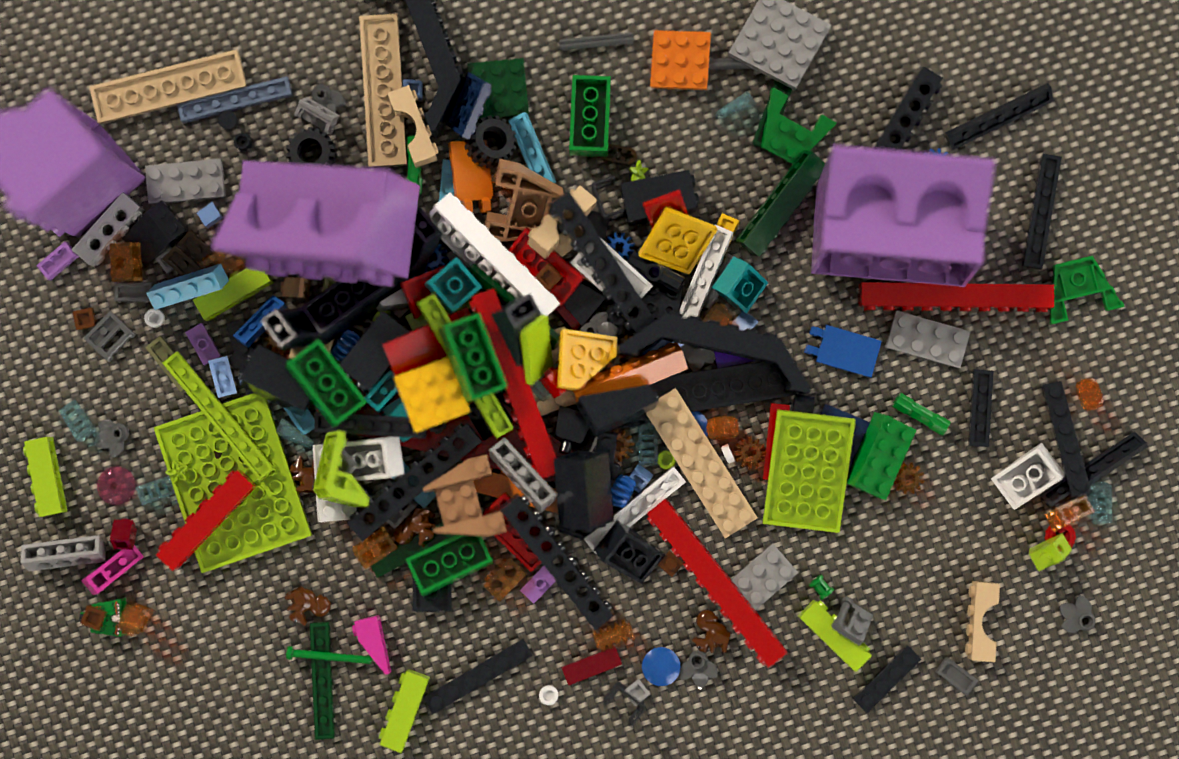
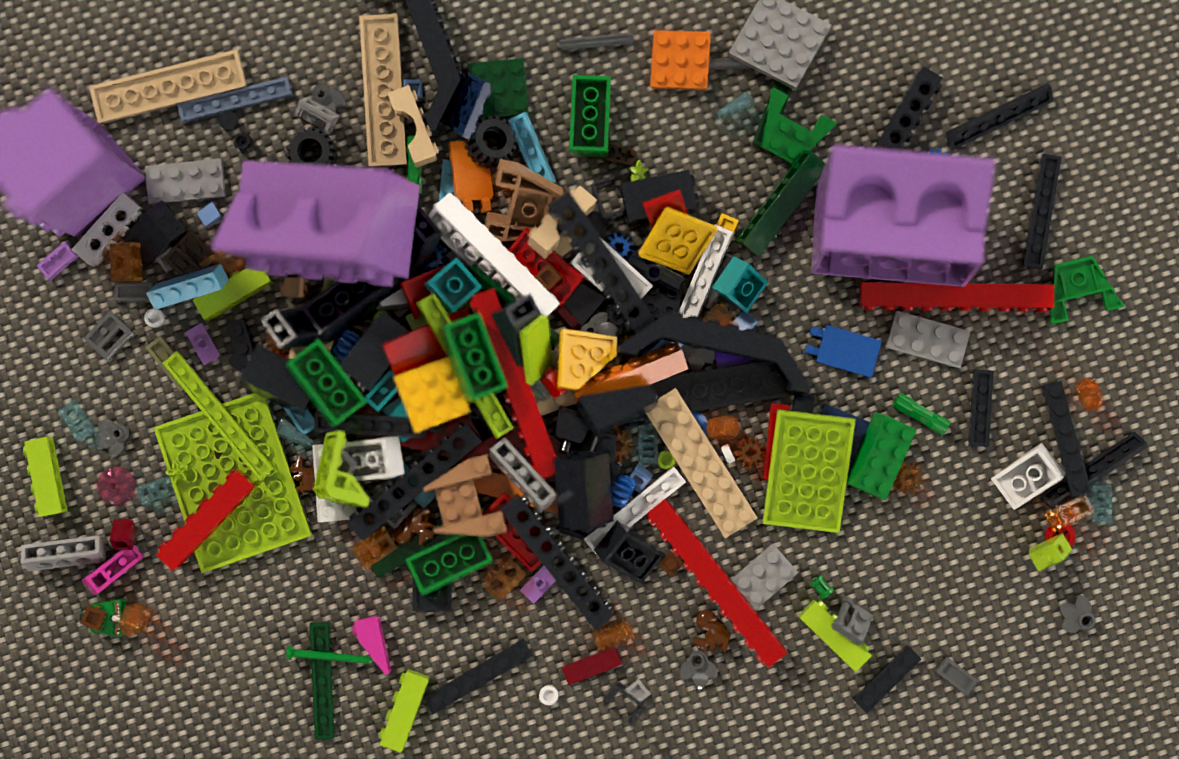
(84, 319): reddish brown plate -> none
(222, 376): light blue plate -> none
(254, 327): blue plate -> none
(305, 600): reddish brown animal -> none
(661, 666): blue dish -> none
(983, 597): tan arch -> none

